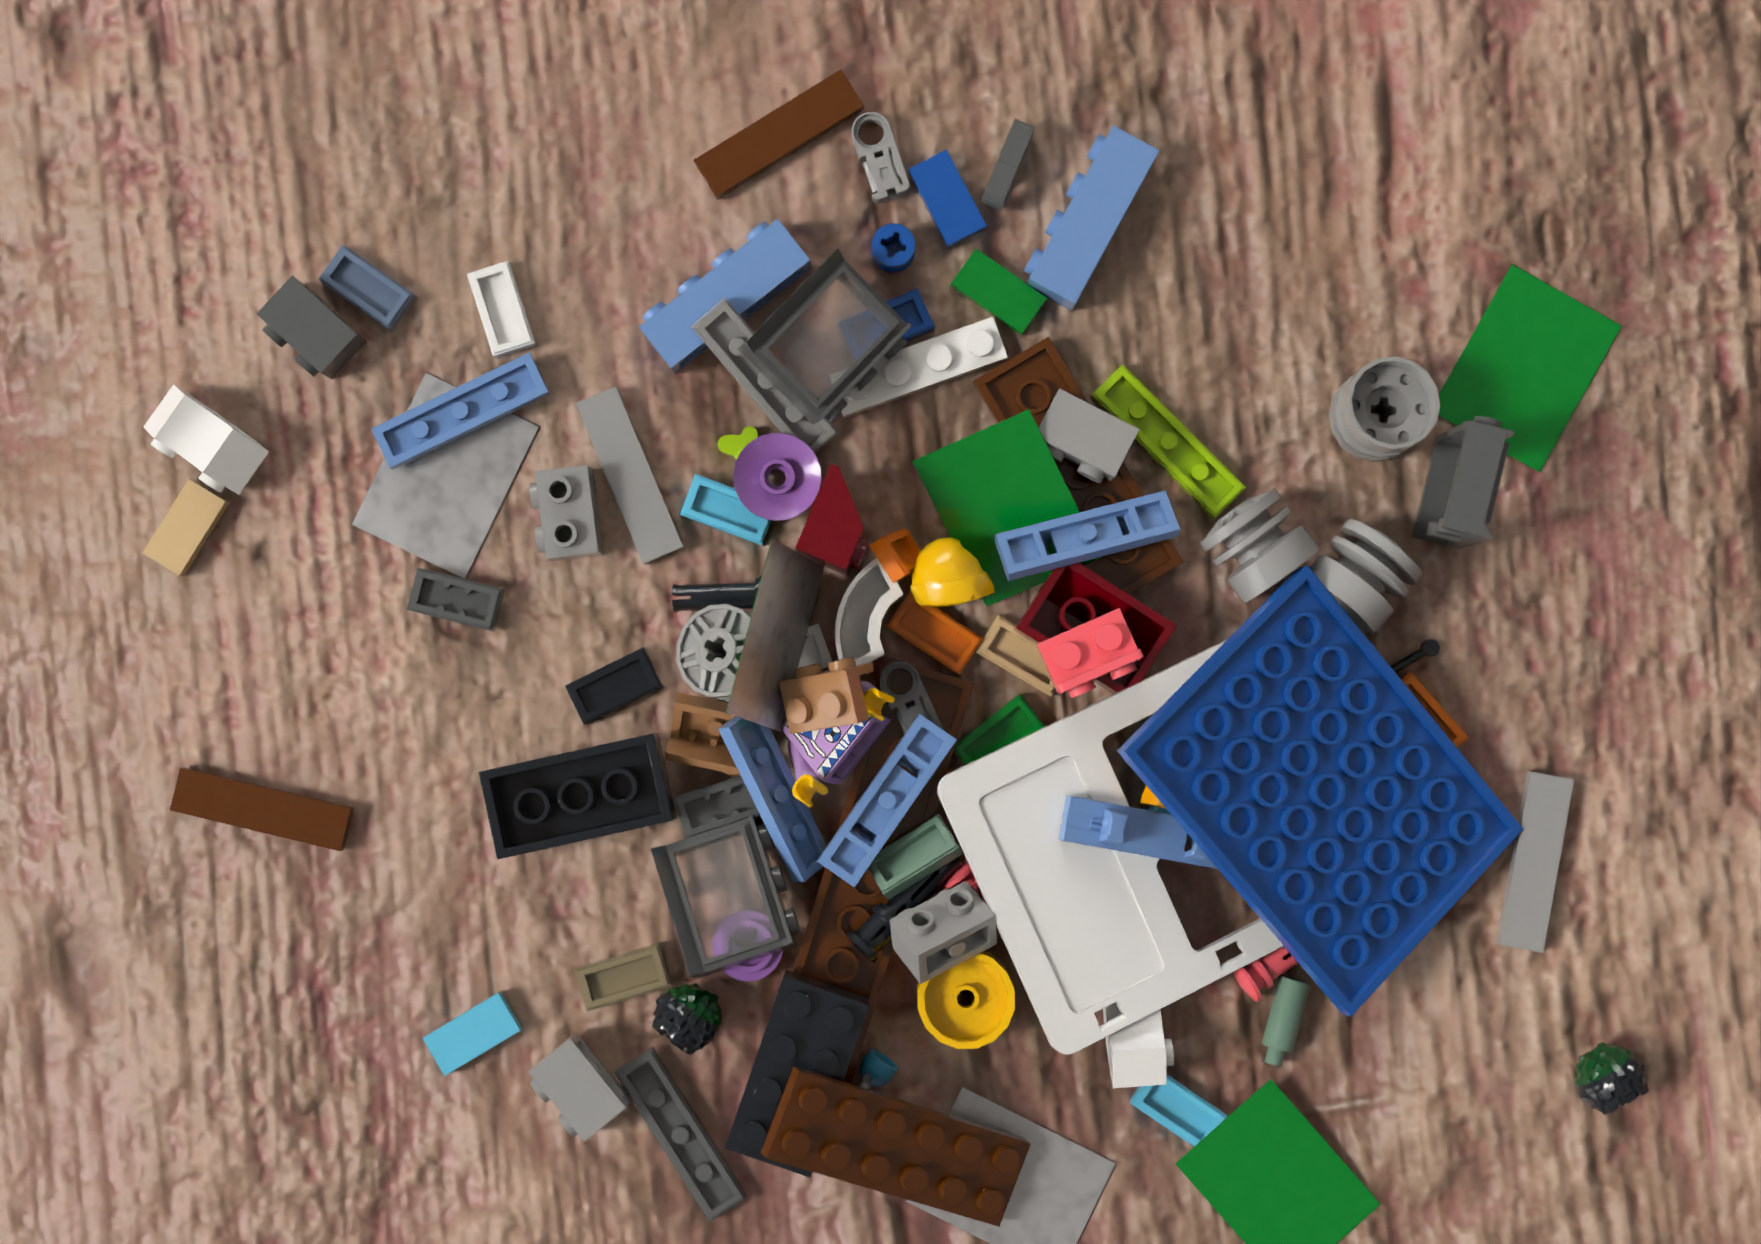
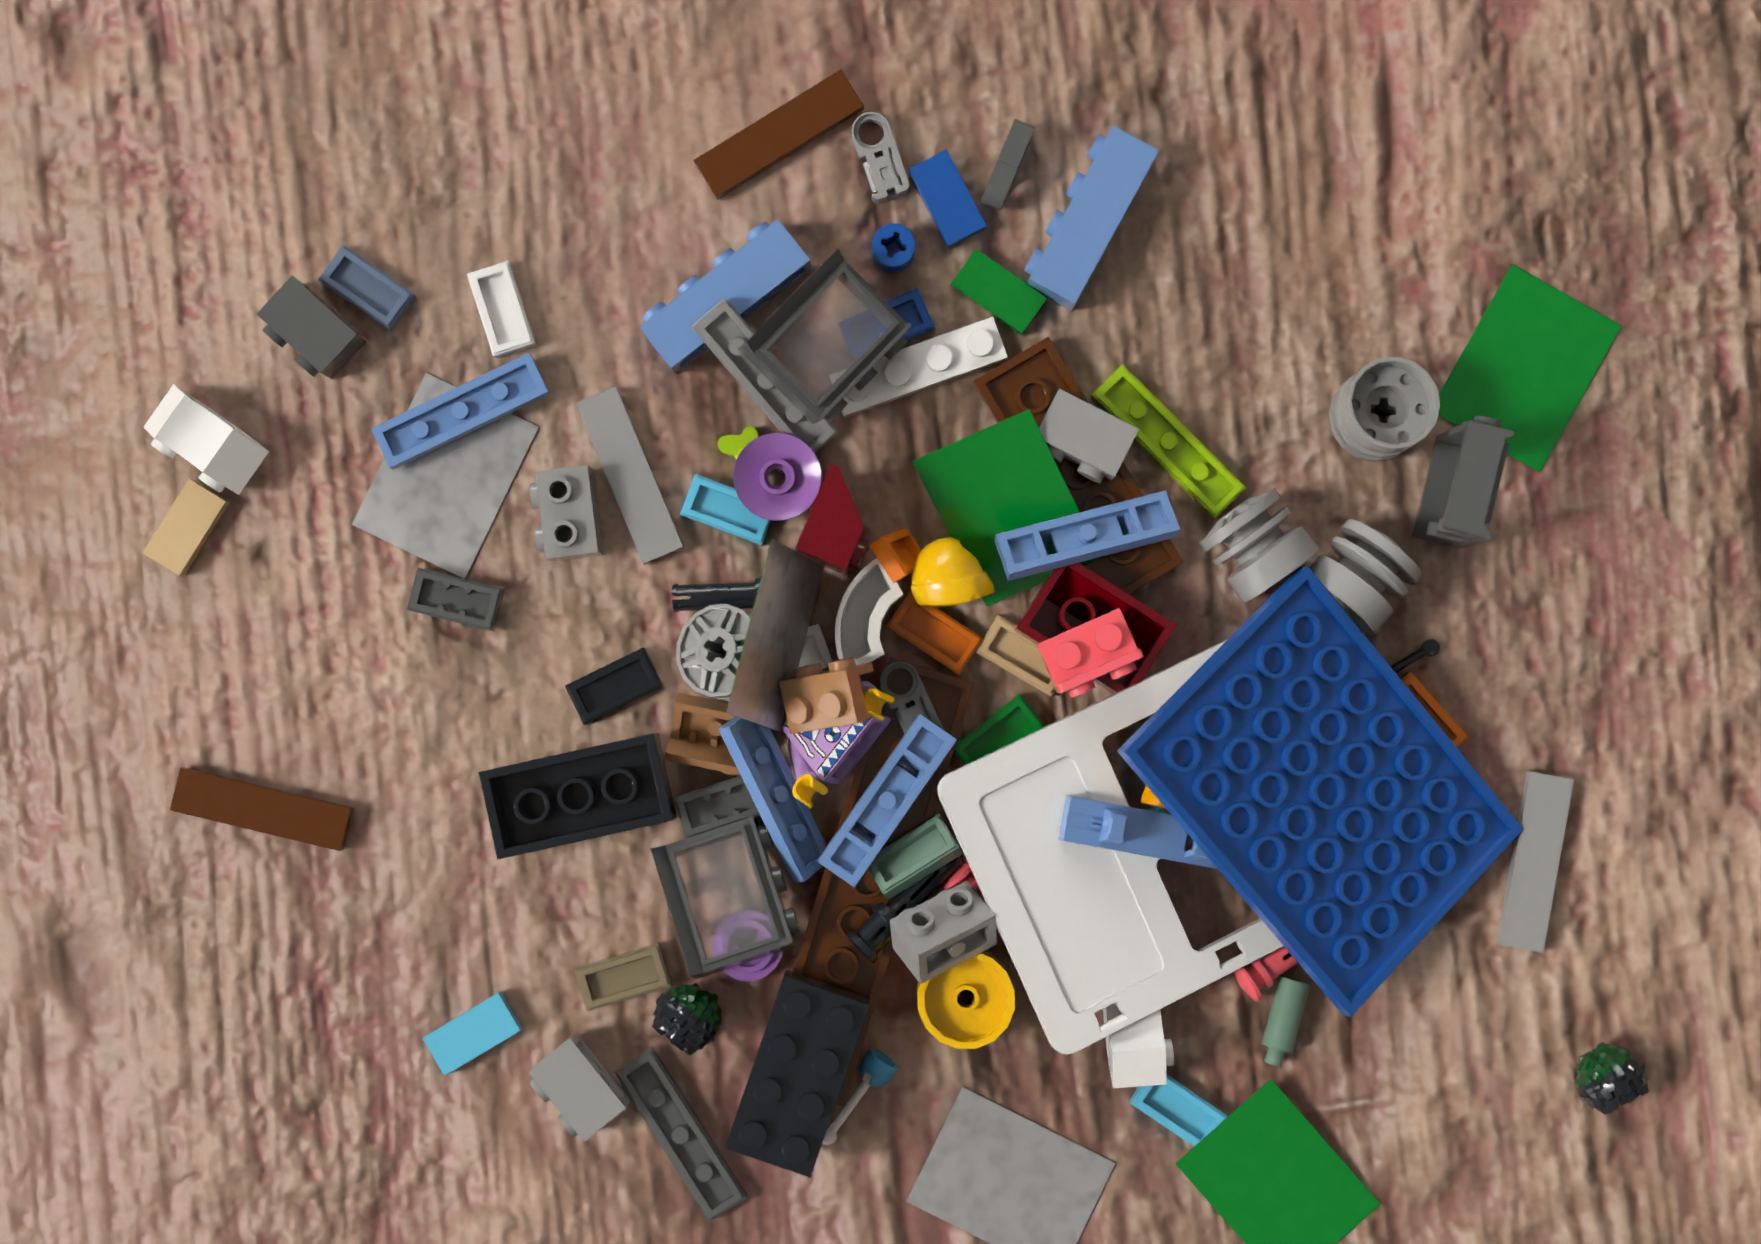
(895, 1147): reddish brown plate -> none

